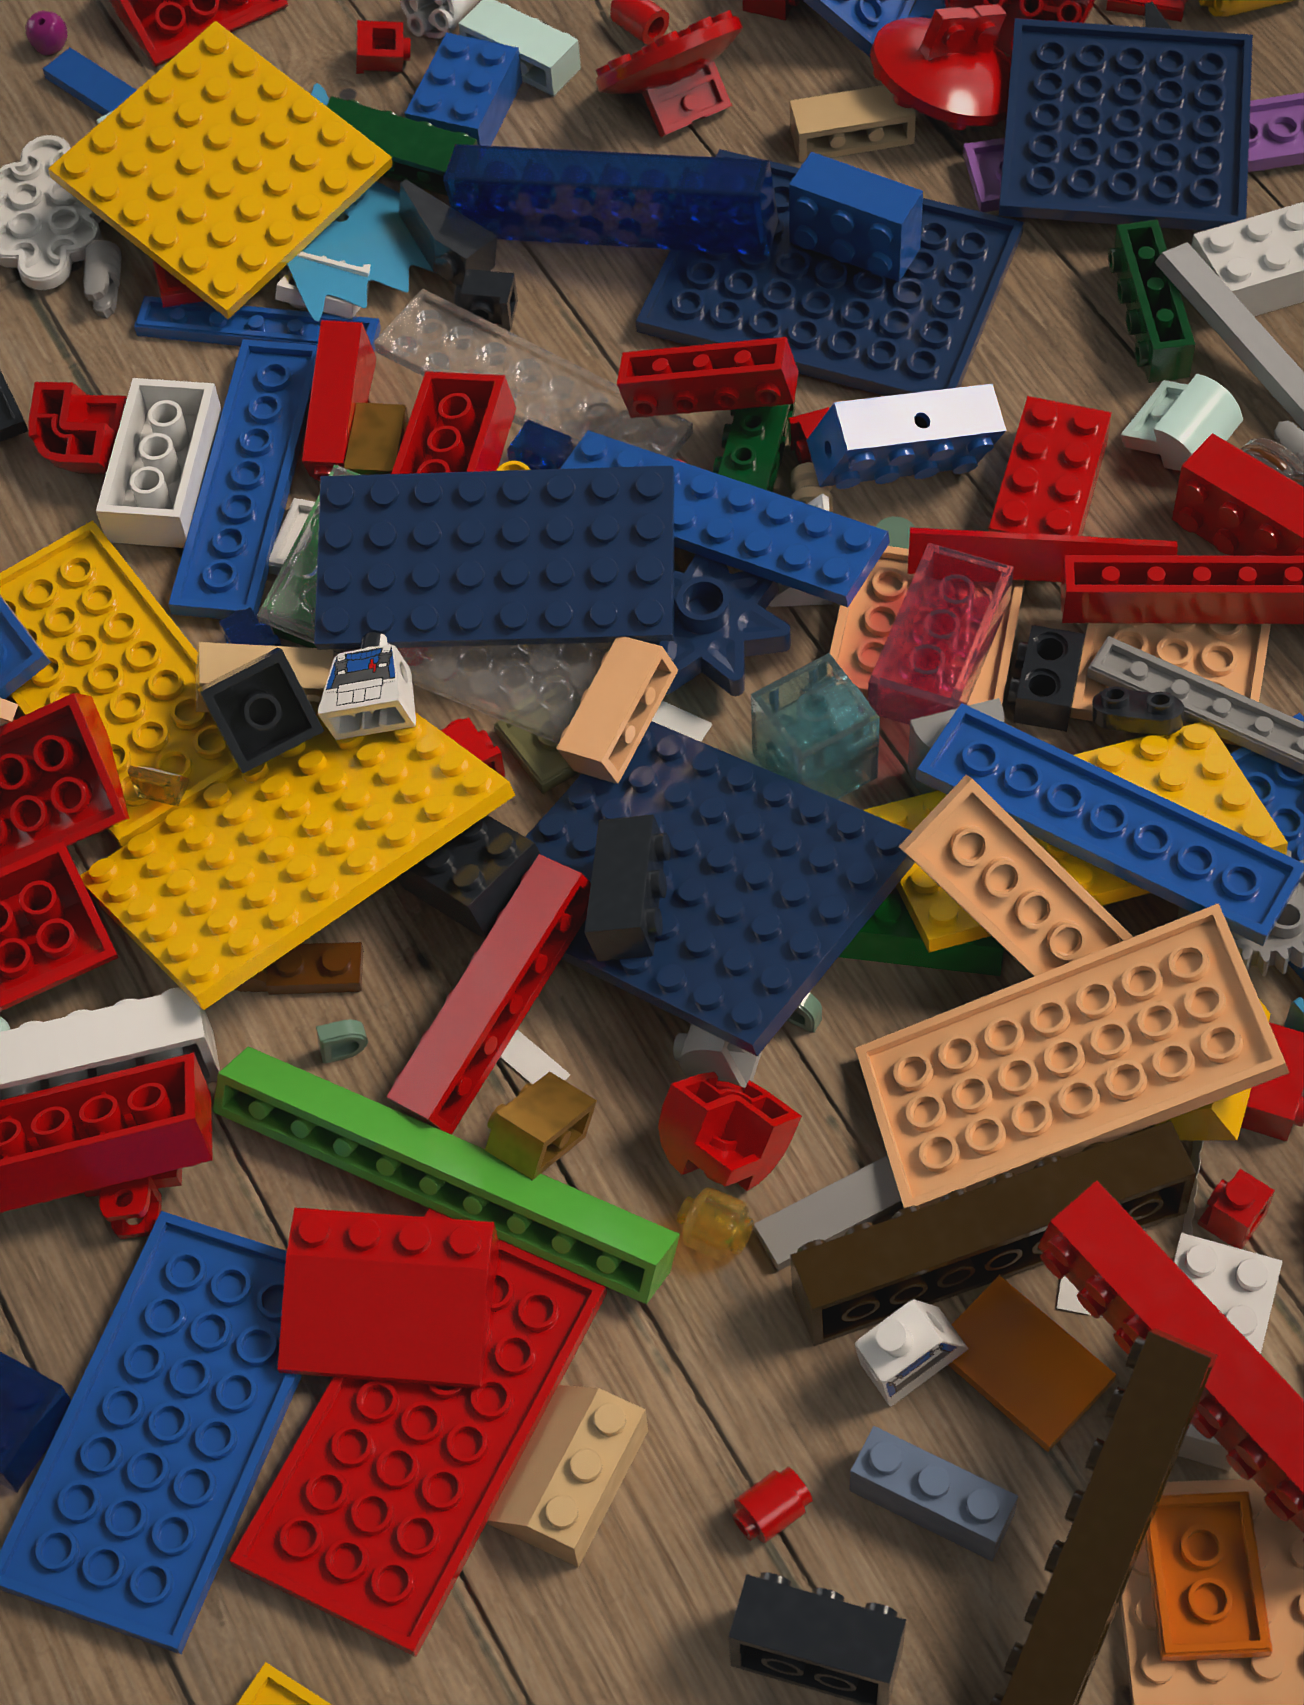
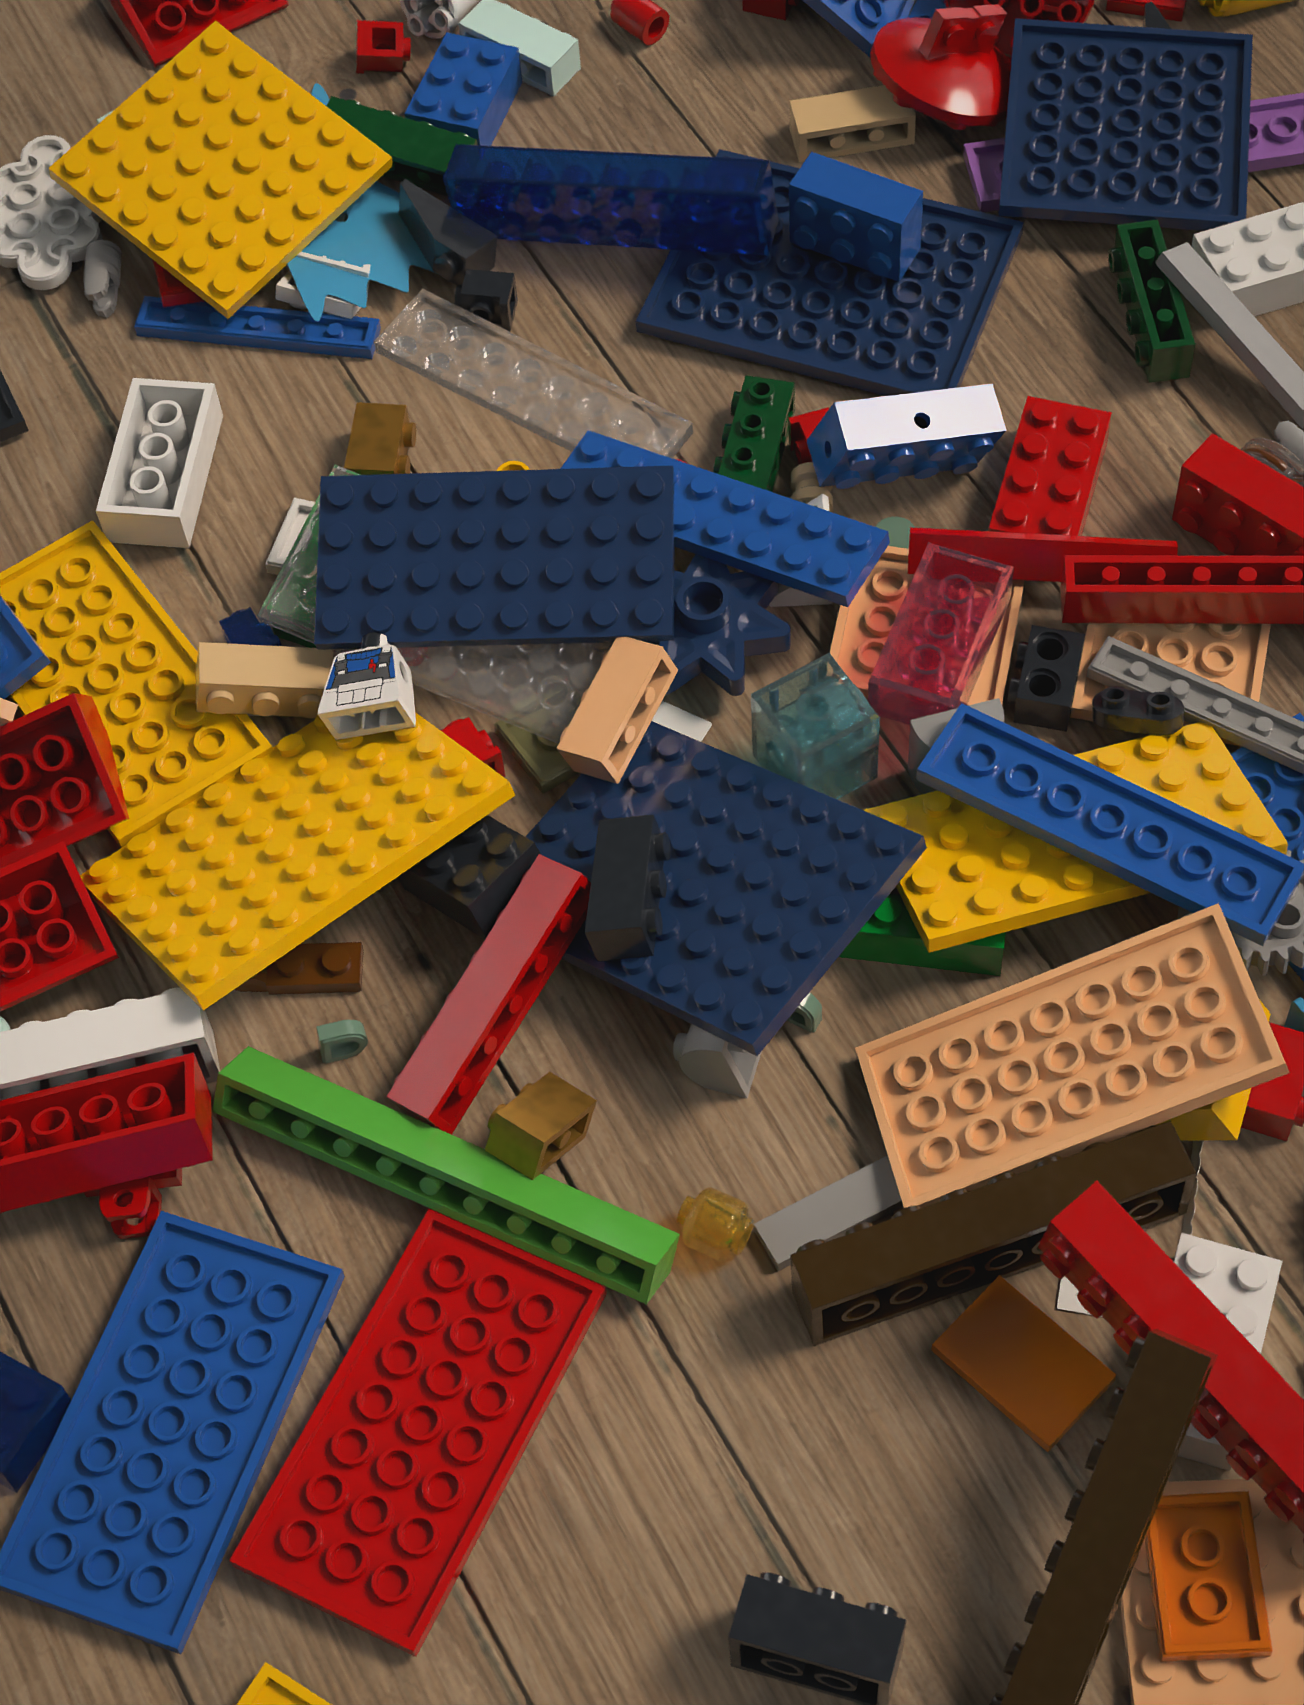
(46, 32): magenta piece -> none
(74, 427): red brick -> none
(87, 81): blue tile -> none
(158, 784): clear yellow slope -> none
(246, 481): blue plate -> none
(260, 710): black brick -> none
(340, 380): red slope -> none
(387, 1297): red slope -> none
(457, 424): red brick -> none
(530, 1059): white sticker -> none
(540, 447): clear blue brick -> none
(570, 1471): tan slope -> none
(676, 73): red bracket -> none
(708, 377): red brick -> none
(725, 1129): red brick -> none
(771, 1505): red brick -> none
(908, 1349): white torso -> none
(933, 1493): sand blue brick -> none
(1009, 882): light nougat plate -> none
(1181, 419): light aqua brick -> none
(1237, 1208): red brick -> none

